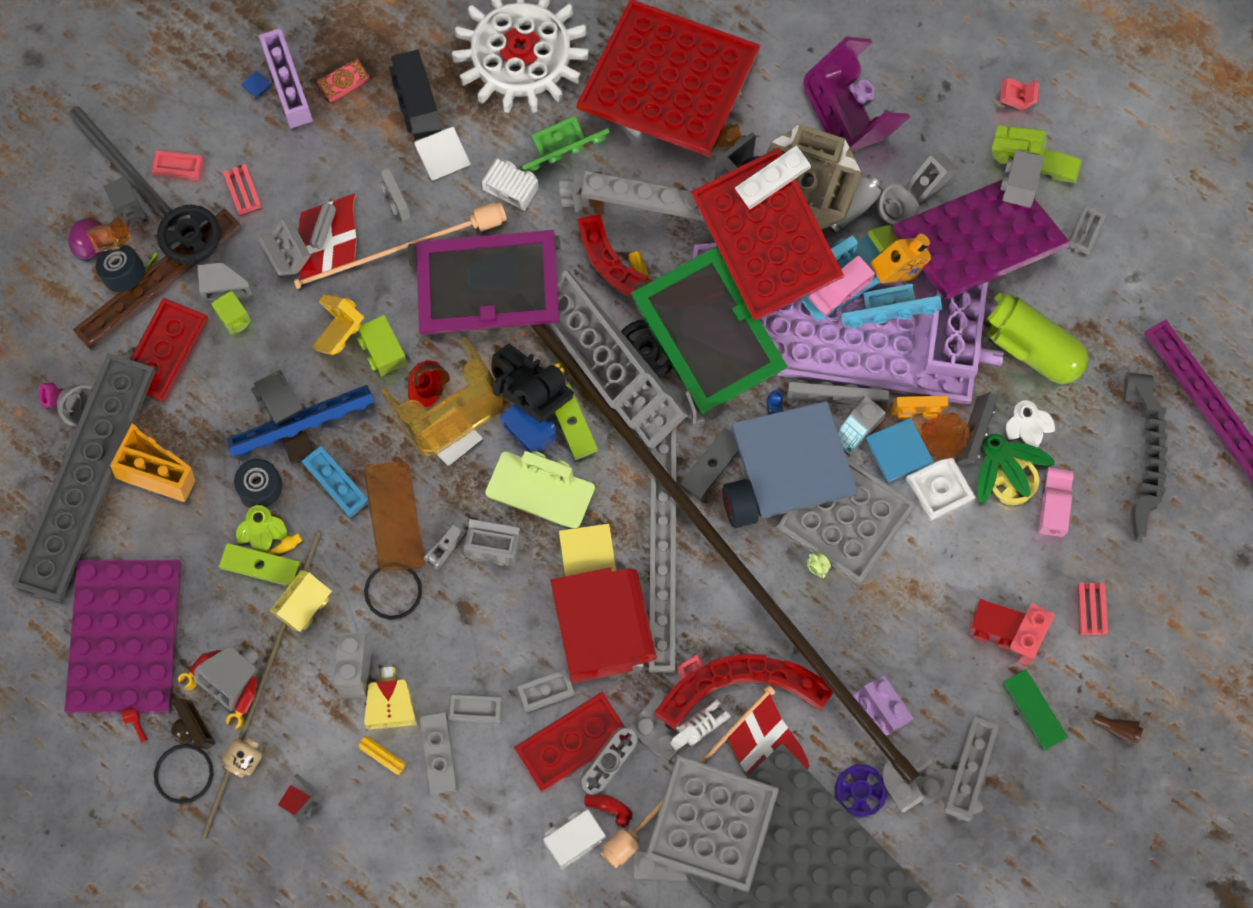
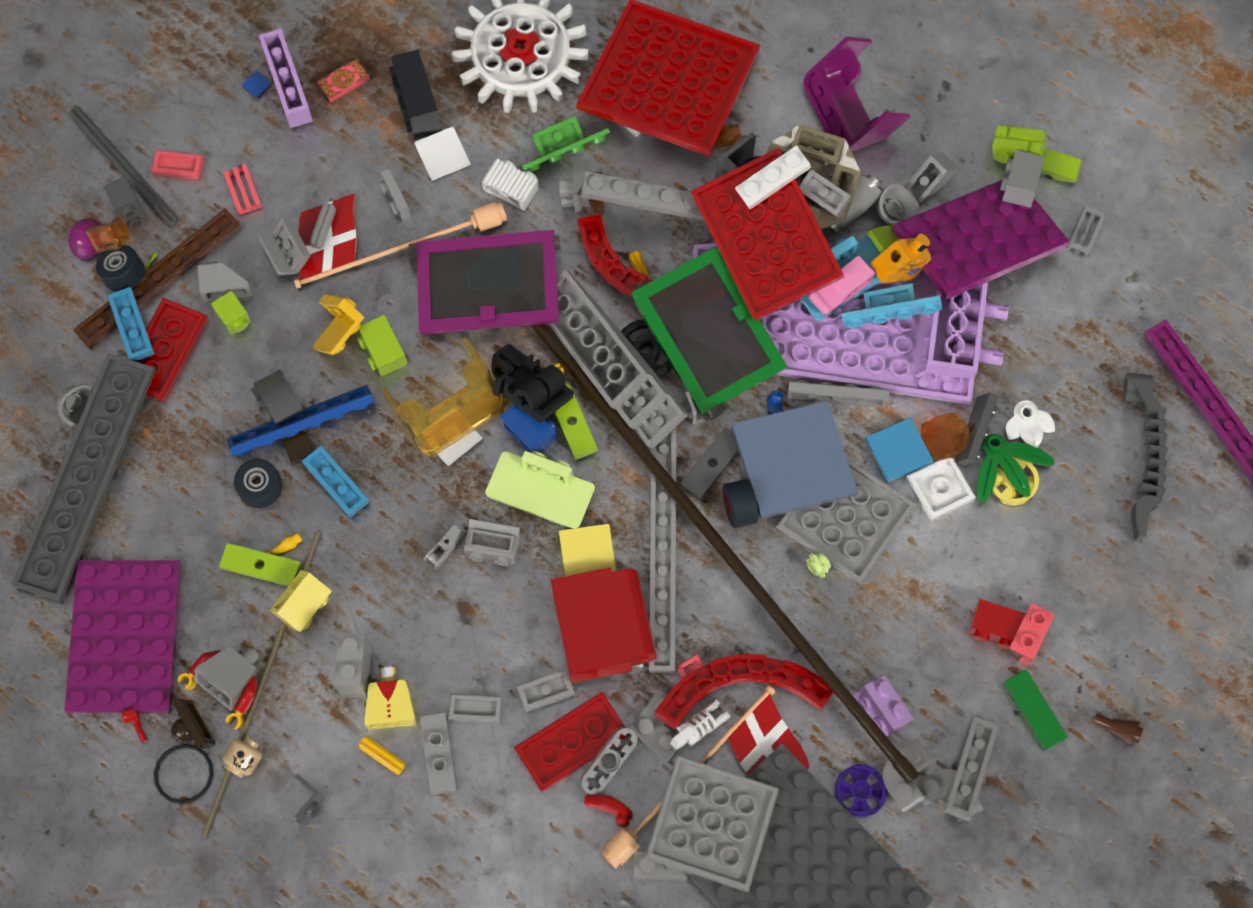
(48, 394): dark pink tile -> none
(130, 324): none -> dark azure plate
(151, 467): light orange wedge -> none
(195, 242): black wheel -> none
(260, 533): lime plate -> none
(293, 800): red piece -> none
(394, 516): clear orange piece -> none
(394, 616): black piece -> none
(427, 382): red piece -> none
(574, 838): white brick -> none
(825, 193): none -> light grey plate
(860, 424): slope -> none
(862, 90): lavender plate -> none
(921, 405): light orange plate -> none
(1018, 94): coral bracket -> none
(1037, 340): lime piece -> none
(1056, 502): bright pink piece -> none
(1093, 616): coral tile -> none

